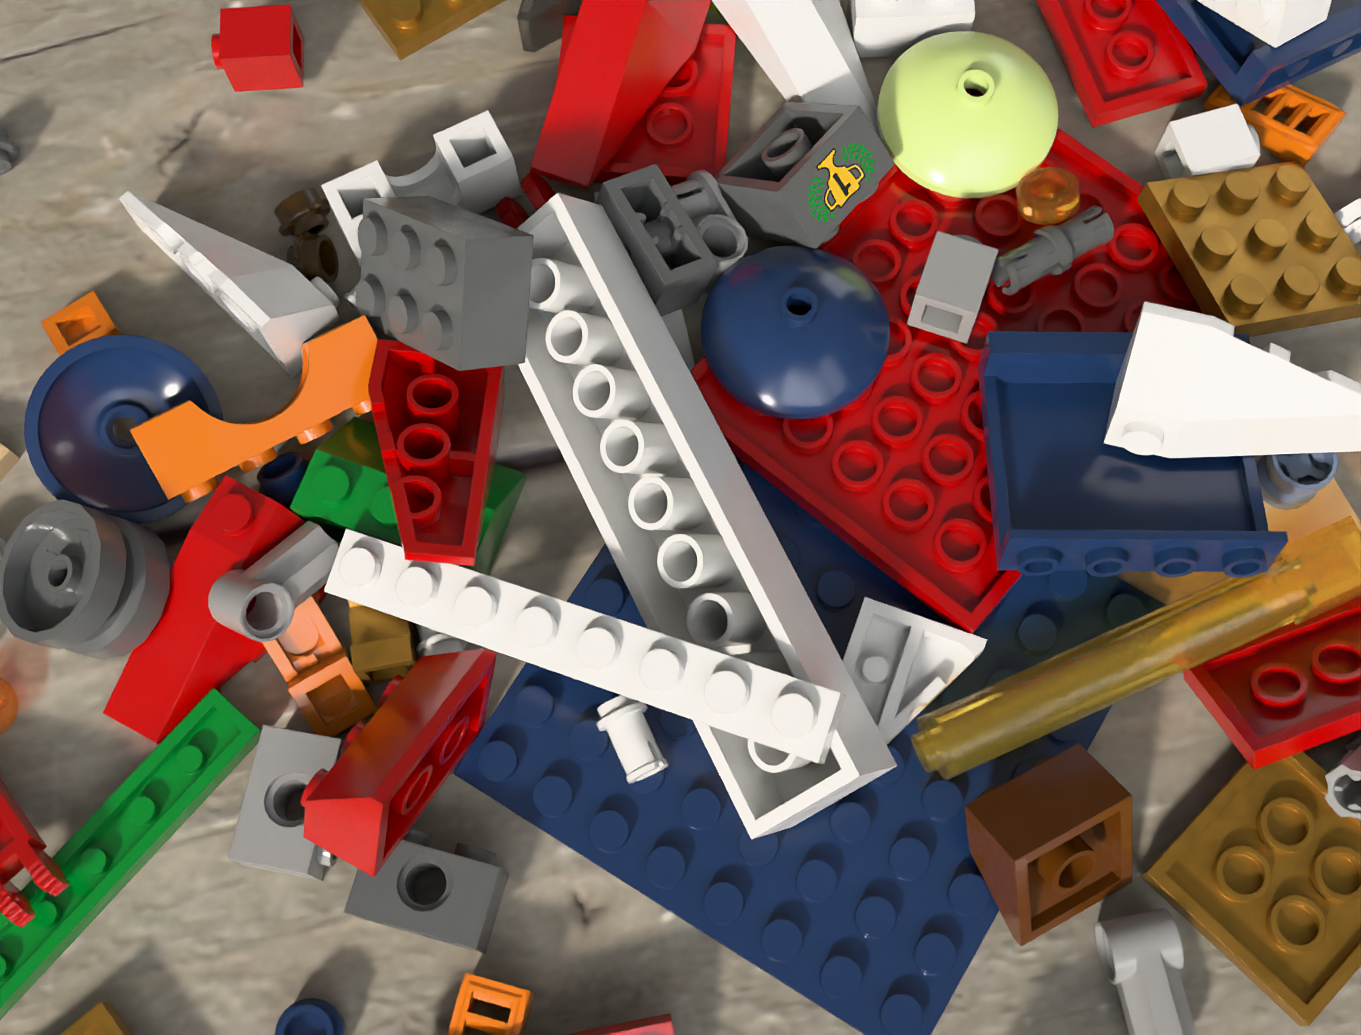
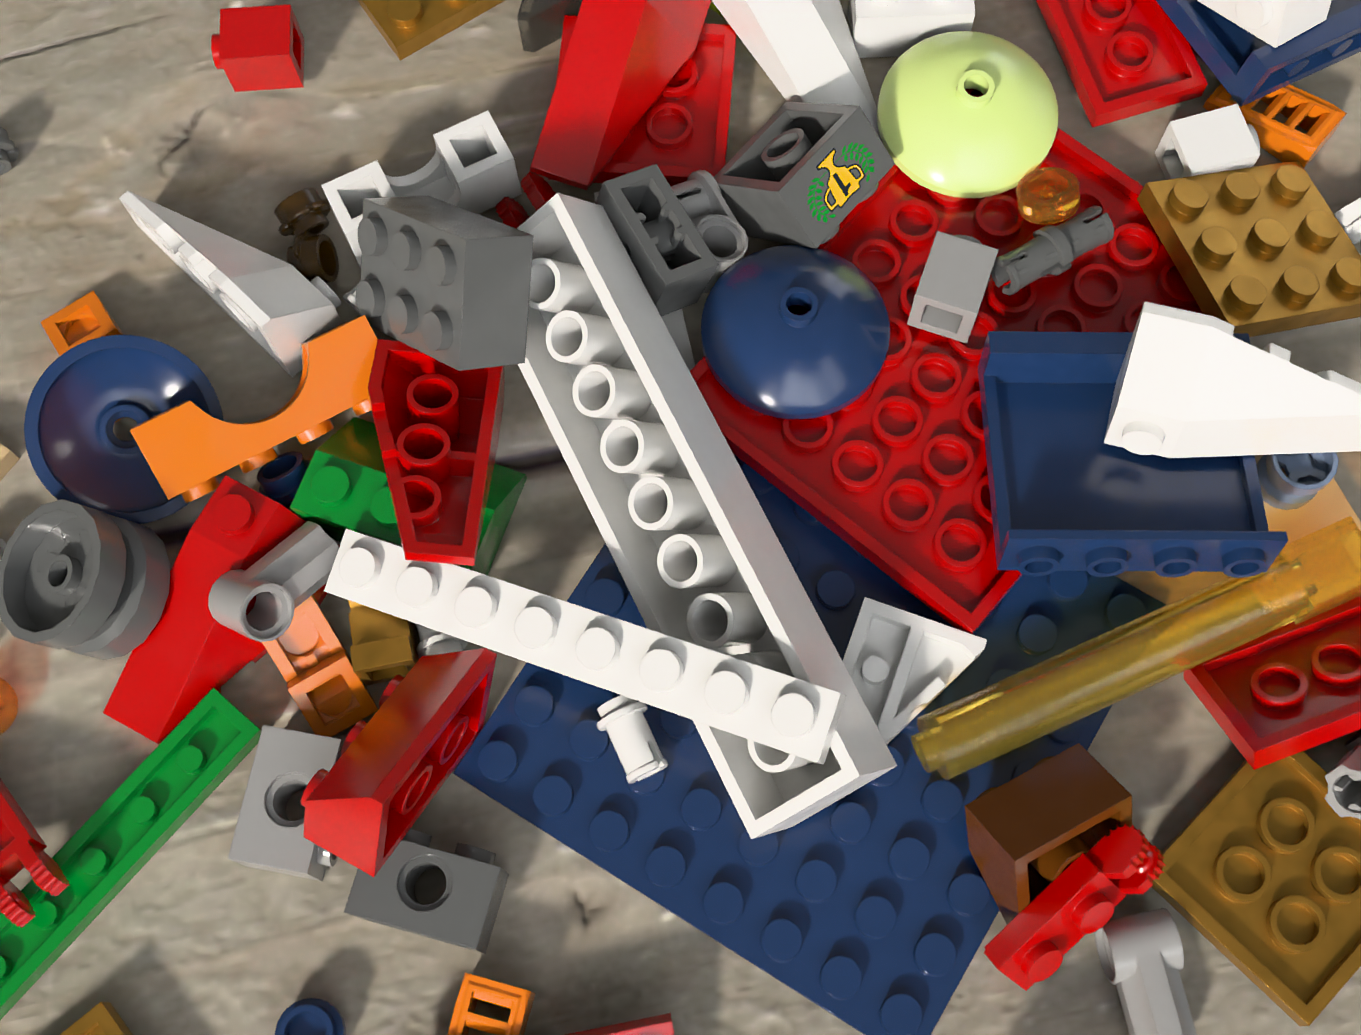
(1075, 905): none -> red hinge

